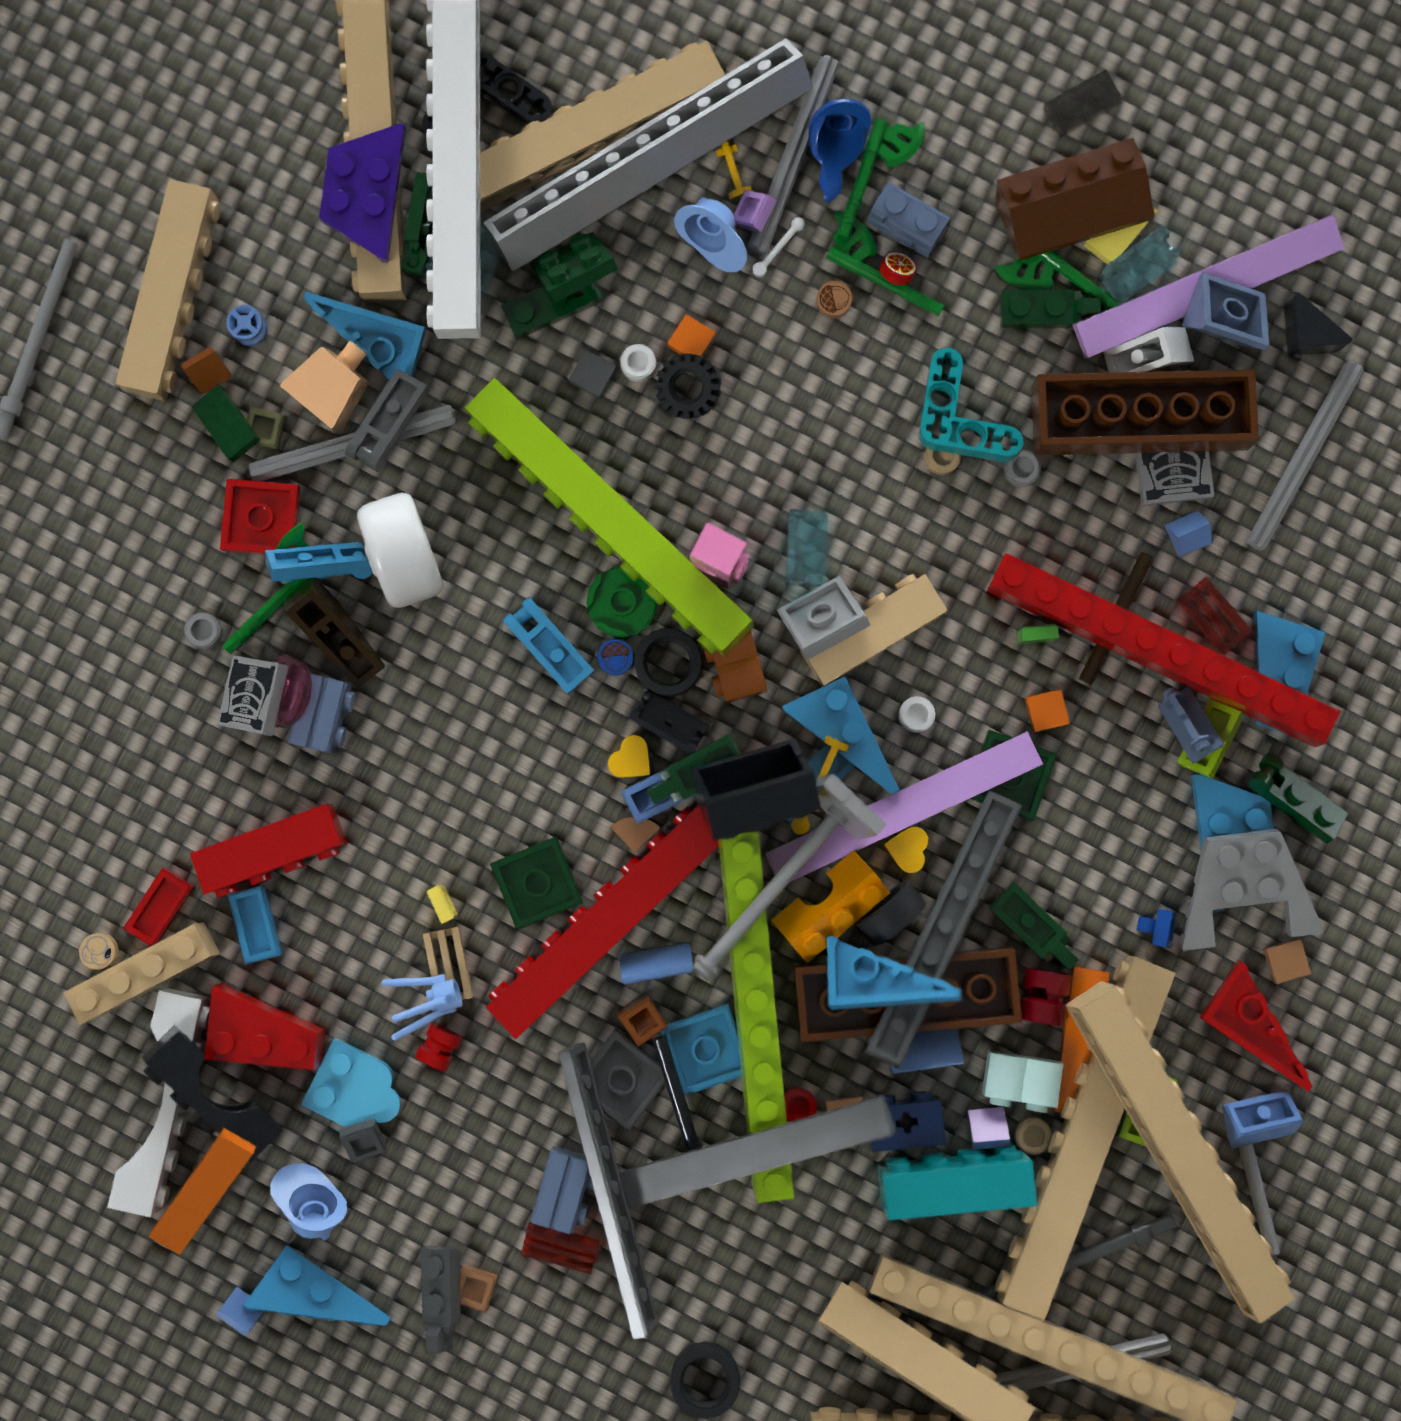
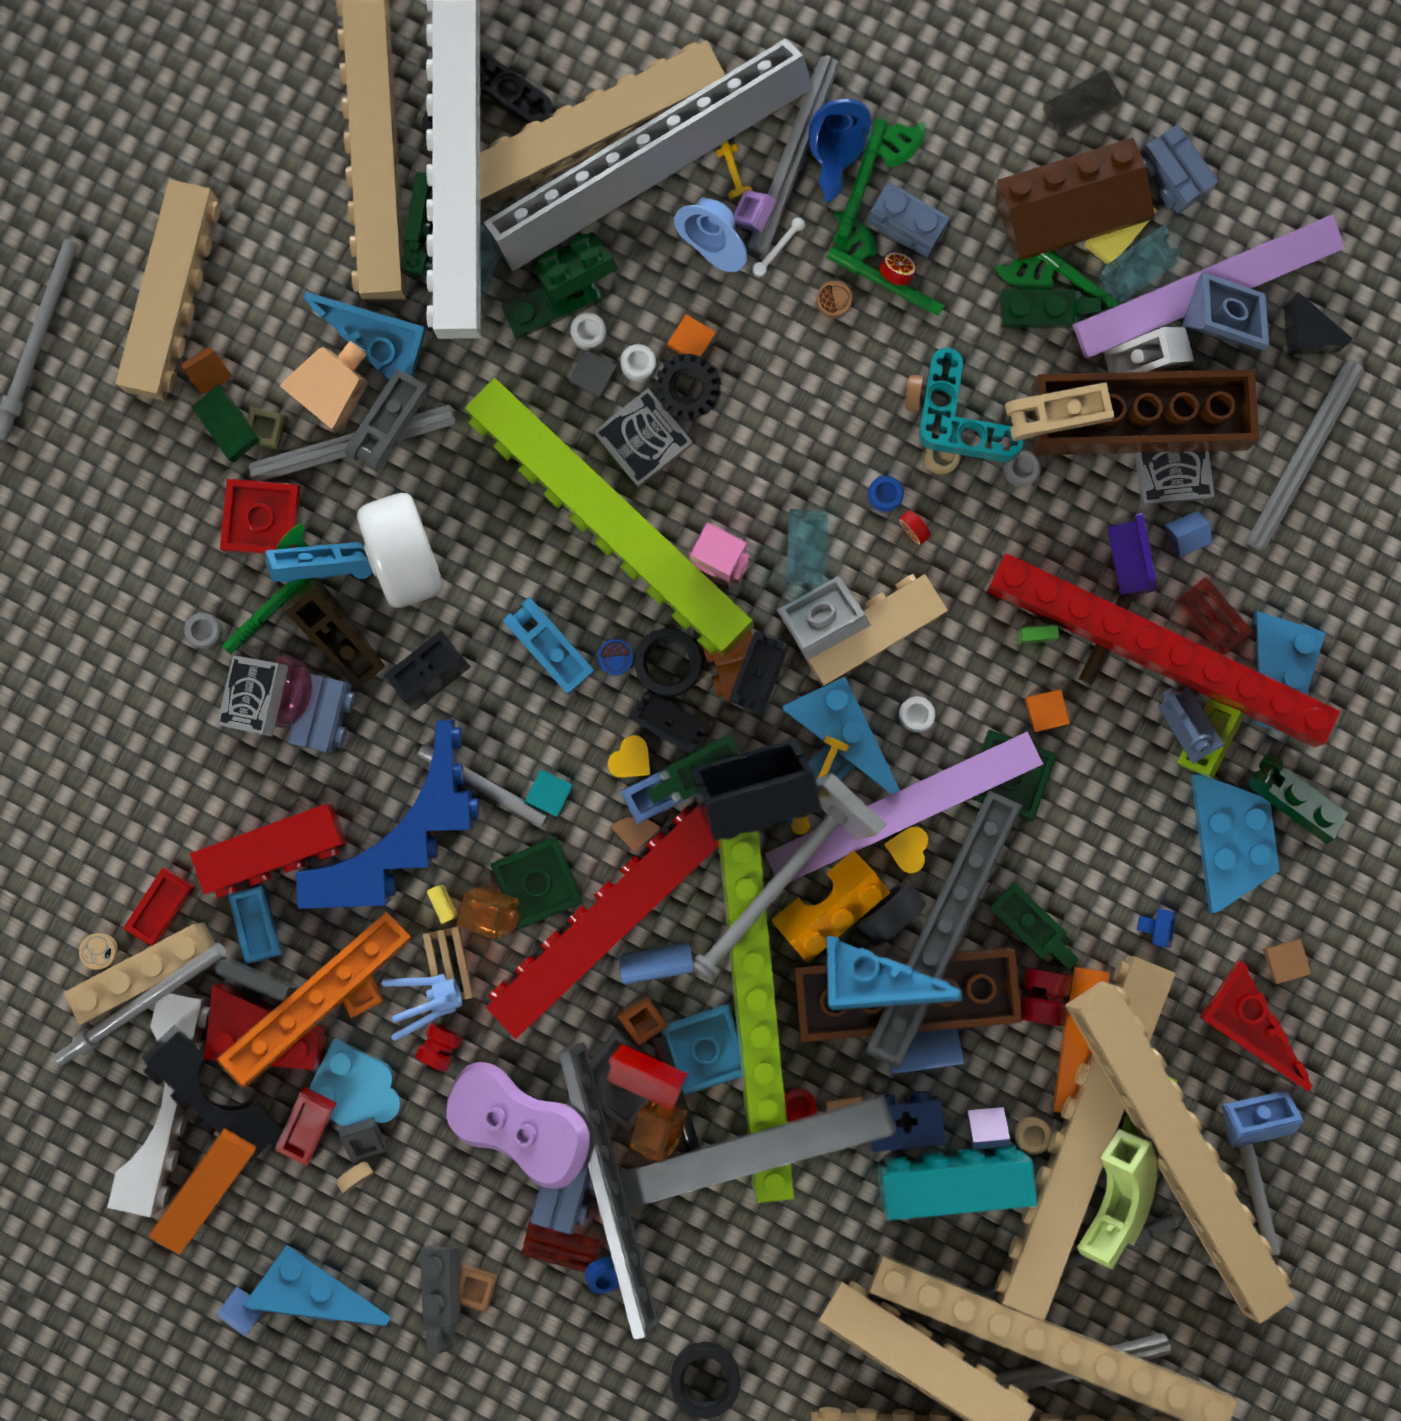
(89, 1038): none -> light grey bar
(241, 319): medium blue wheel -> none
(255, 979): none -> dark grey tile
(305, 1126): none -> red tile
(308, 1200): light blue piece -> none
(314, 1000): none -> orange plate
(354, 1177): none -> tan tile
(363, 188): dark purple wing -> none
(363, 998): none -> orange tile
(427, 671): none -> black hinge
(439, 807): none -> blue arch
(488, 912): none -> clear orange brick
(493, 791): none -> light grey bar
(539, 1135): none -> lavender plate
(549, 793): none -> teal tile
(588, 331): none -> white tile
(601, 1276): none -> blue tile
(620, 604): green tile -> none
(643, 438): none -> tile
(646, 1076): none -> red panel
(657, 1131): none -> clear orange brick
(758, 673): none -> black hinge
(885, 494): none -> blue tile
(914, 392): none -> medium nougat tile
(914, 527): none -> red tile
(1022, 1079): light aqua brick -> none
(1060, 411): none -> tan plate
(1127, 1199): none -> yellowish green arch
(1132, 557): none -> dark purple panel
(1178, 170): none -> sand blue brick
(1246, 872): light grey wing -> none

